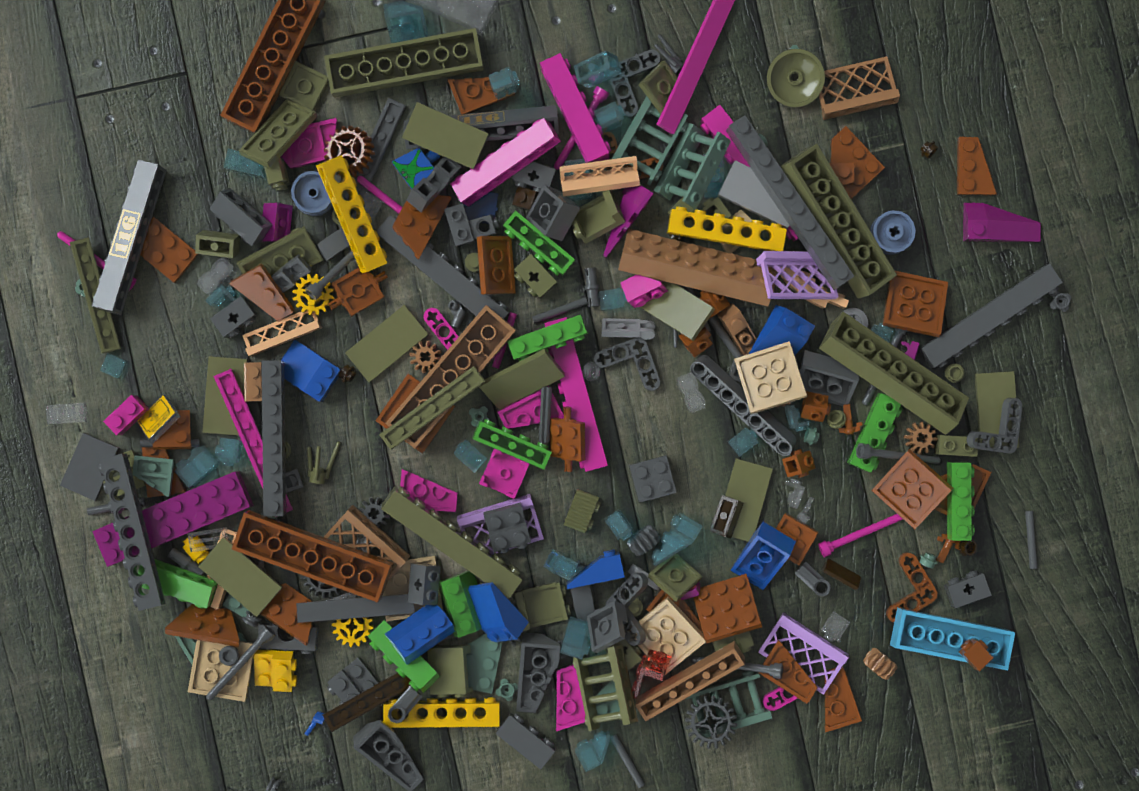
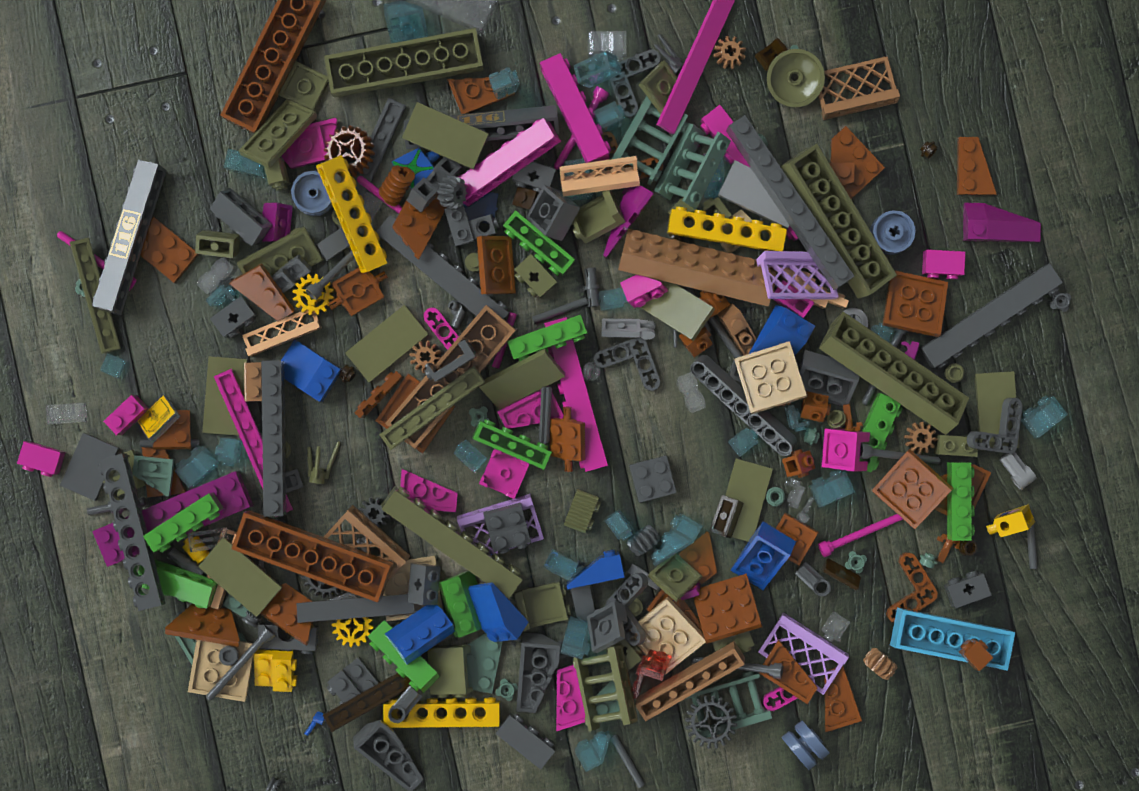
(40, 458): none -> dark pink brick
(186, 520): none -> bright green brick
(378, 394): none -> dark orange wing
(396, 184): none -> dark orange piece
(452, 192): none -> dark grey gear
(469, 354): none -> dark grey panel
(607, 41): none -> clear brick
(700, 556): none -> dark orange wing
(725, 57): none -> medium nougat gear
(768, 54): none -> dark brown bracket
(781, 498): none -> sand green plate
(798, 306): none -> dark pink brick
(806, 744): none -> sand blue wheel
(832, 488): none -> clear light blue brick
(842, 449): none -> dark pink panel
(860, 559): none -> sand green plate
(943, 263): none -> dark pink brick
(1019, 520): none -> yellow torso
(1020, 474): none -> light grey piece
(1043, 416): none -> clear light blue brick

